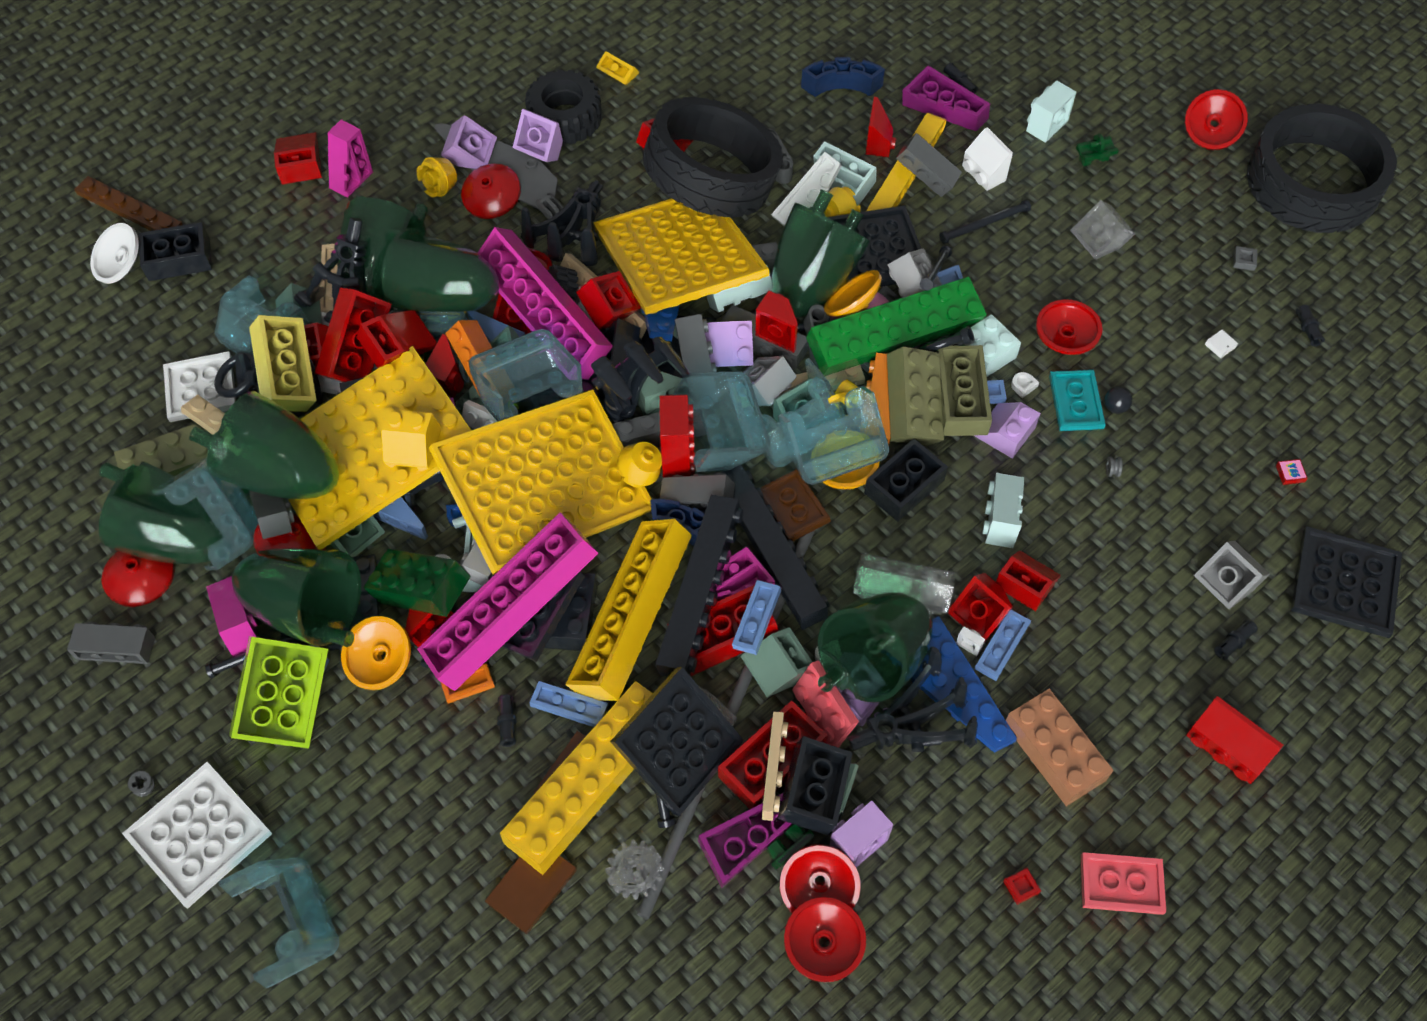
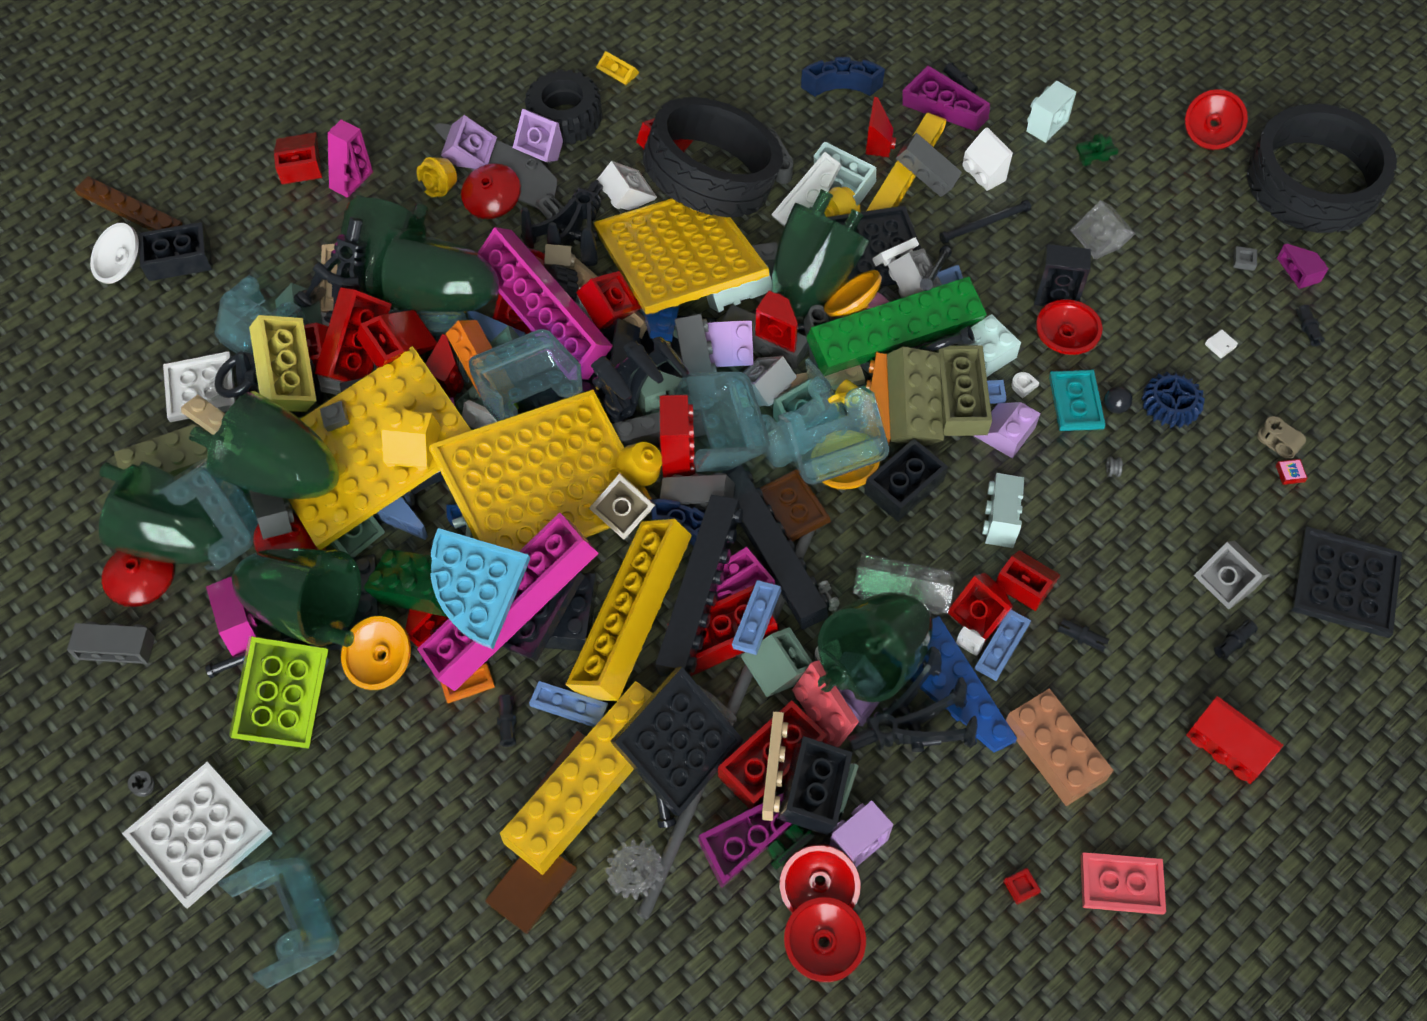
(334, 416): none -> dark grey plate
(475, 583): none -> medium azure plate
(558, 255): none -> dark tan brick
(622, 506): none -> dark tan slope
(625, 186): none -> white slope
(824, 588): none -> light grey piece
(889, 255): none -> white plate
(1062, 274): none -> black brick
(1083, 635): none -> black pin
(1173, 399): none -> dark blue gear
(1282, 439): none -> dark tan piece
(1302, 265): none -> magenta slope

